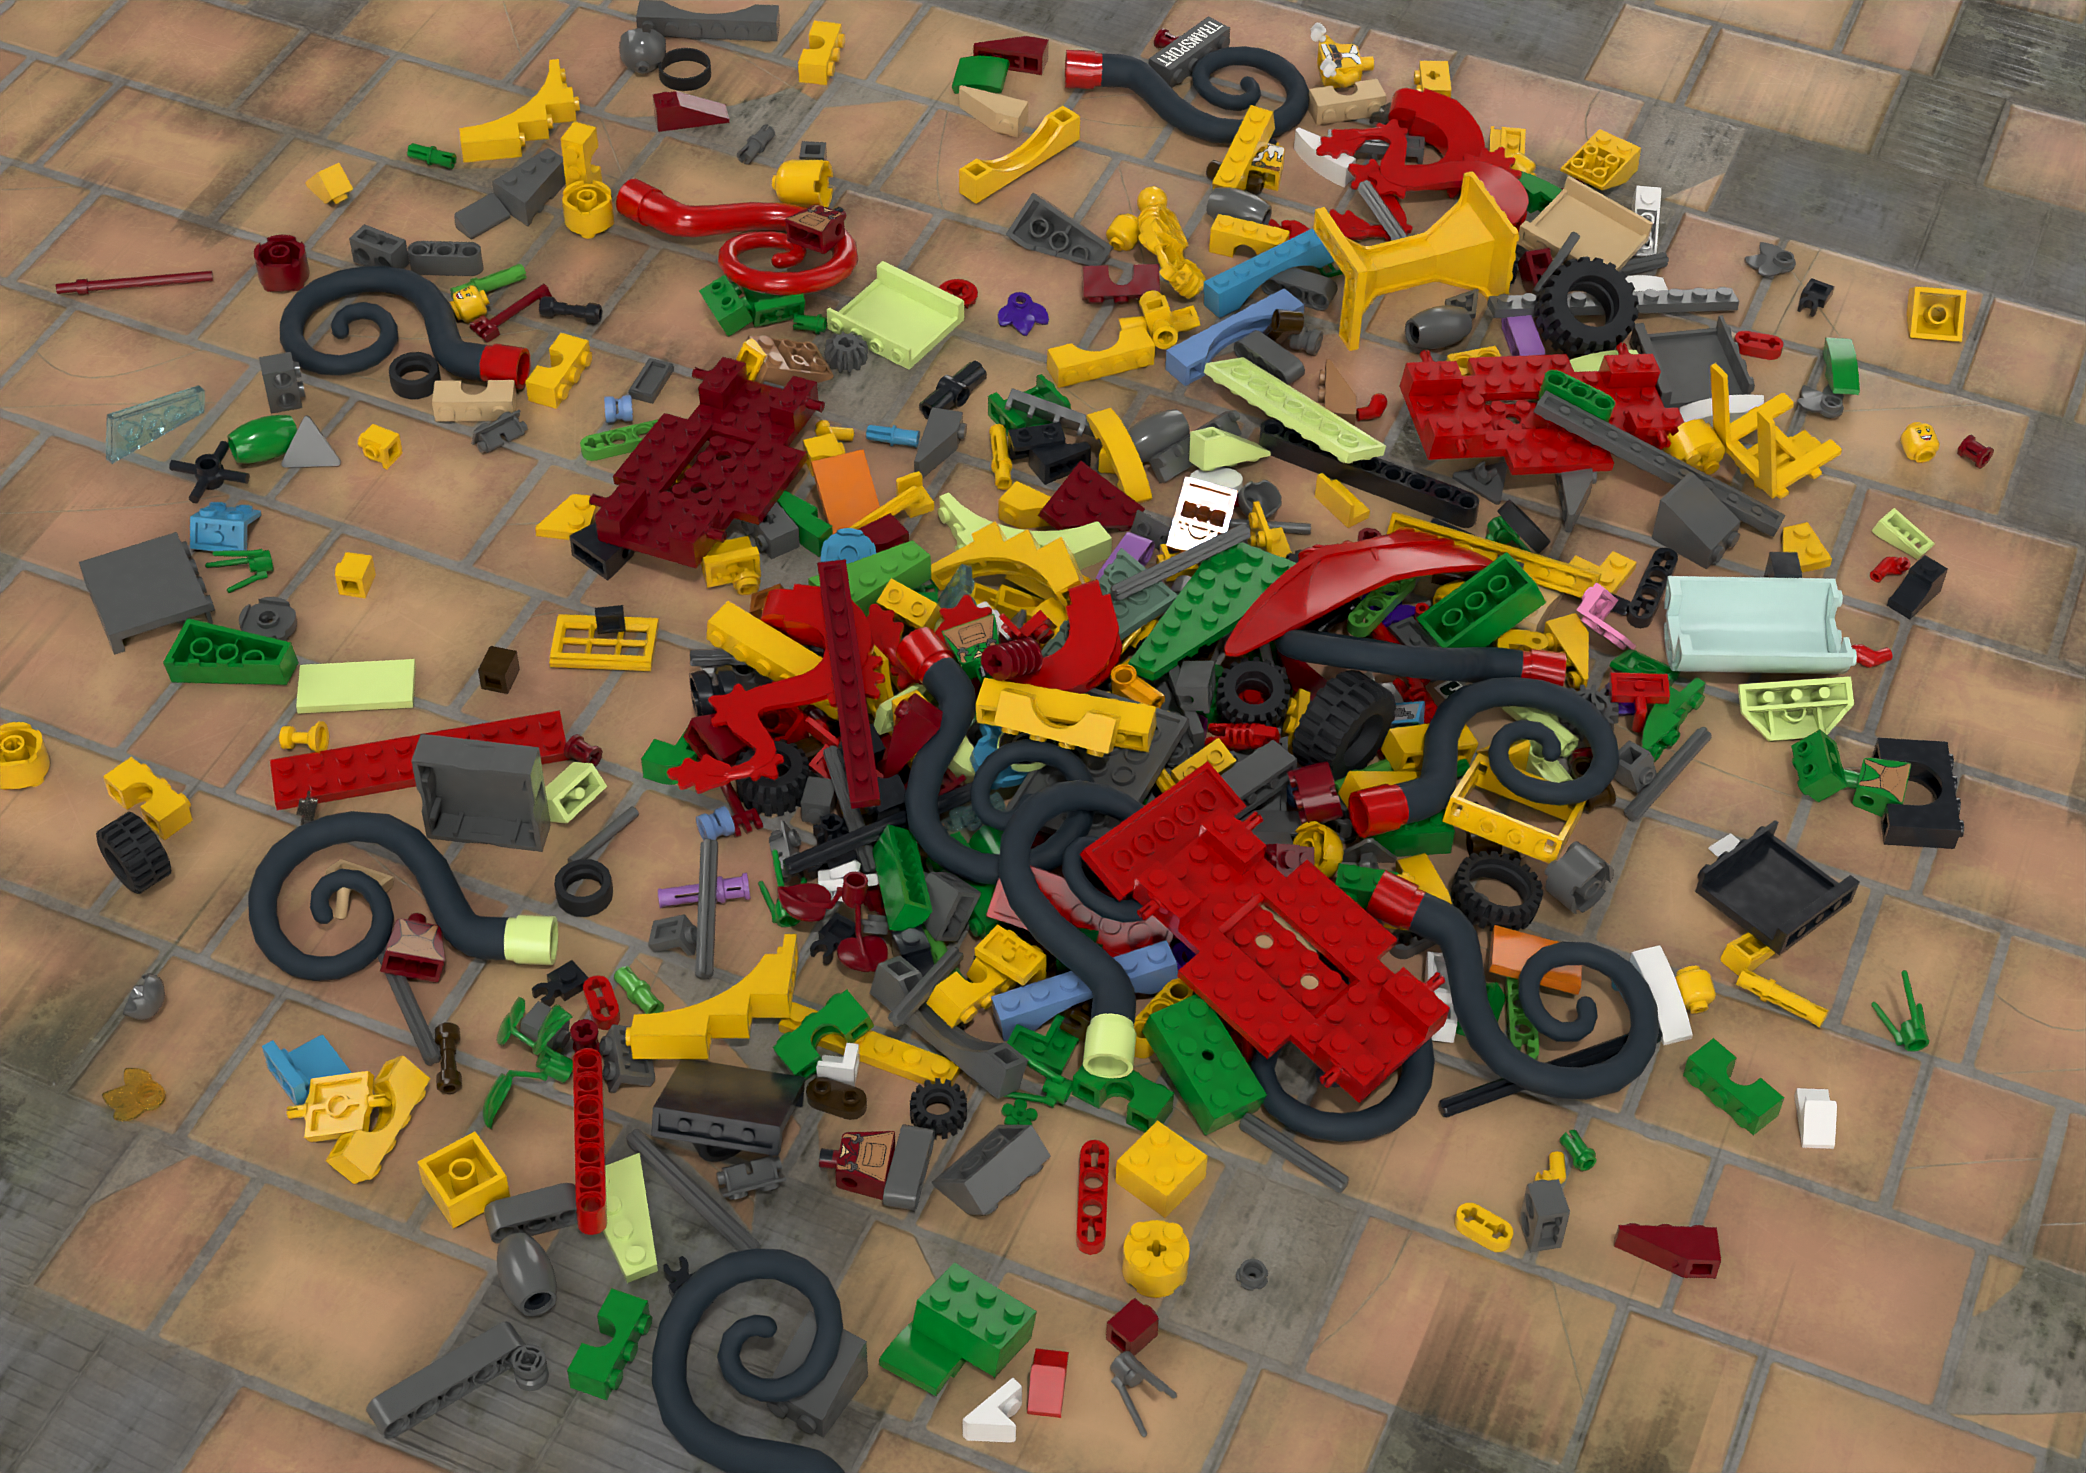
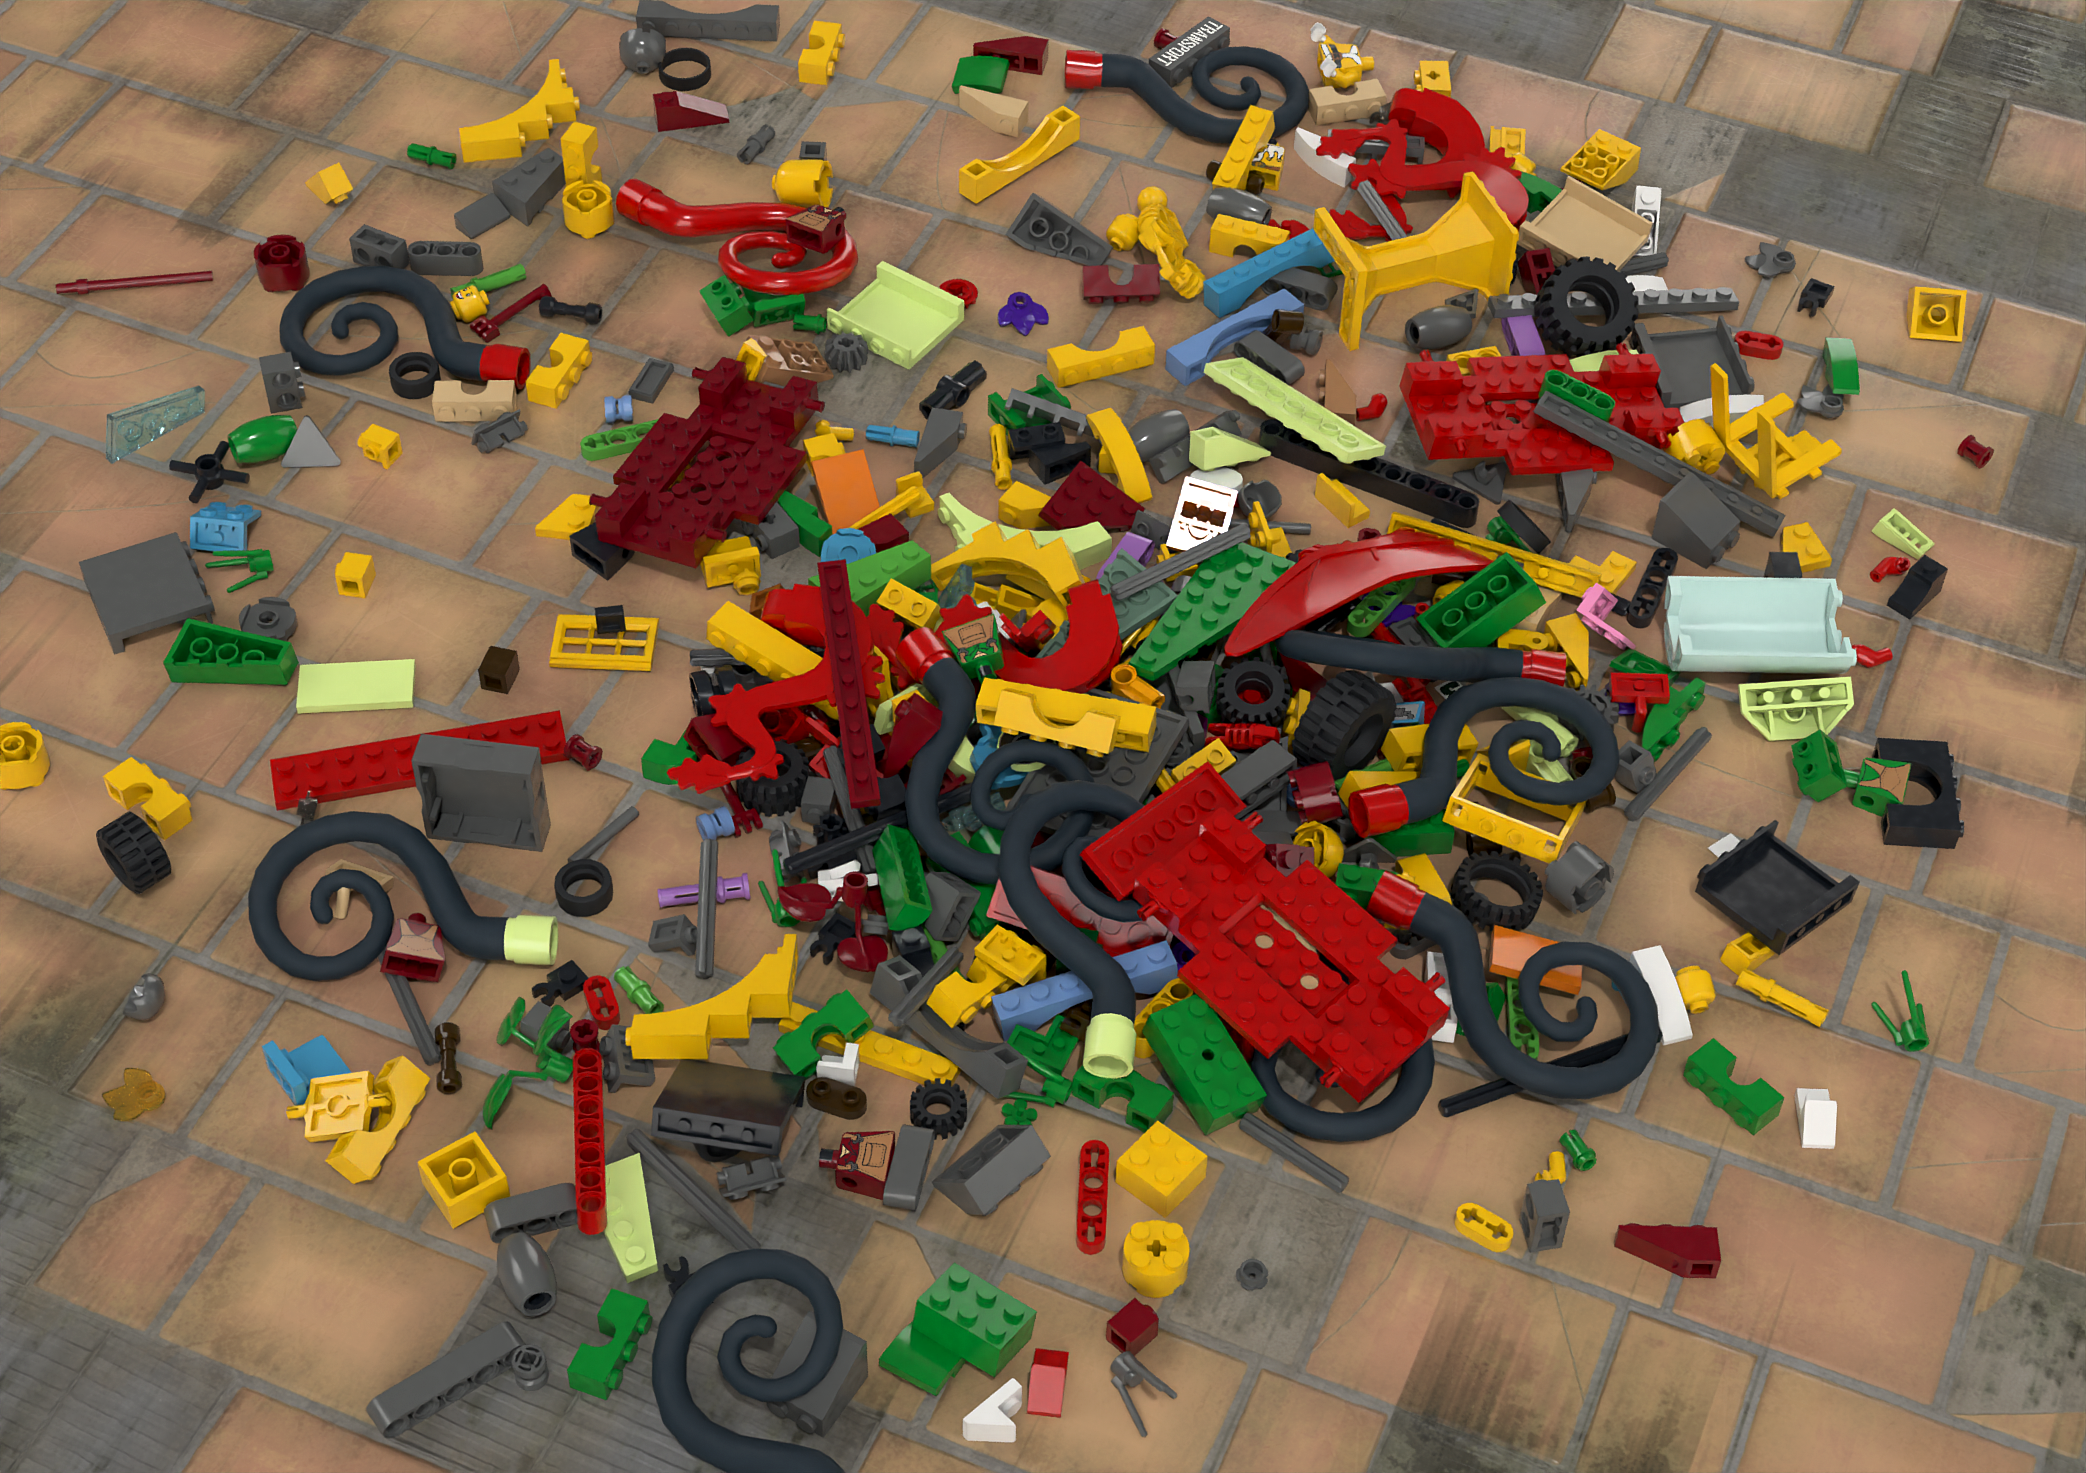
(316, 737): yellow piece -> none
(573, 791): yellowish green brick -> none
(1012, 659): dark red piece -> none
(1160, 321): yellow brick -> none
(1558, 260): dark grey bar -> none
(1920, 442): yellow head -> none

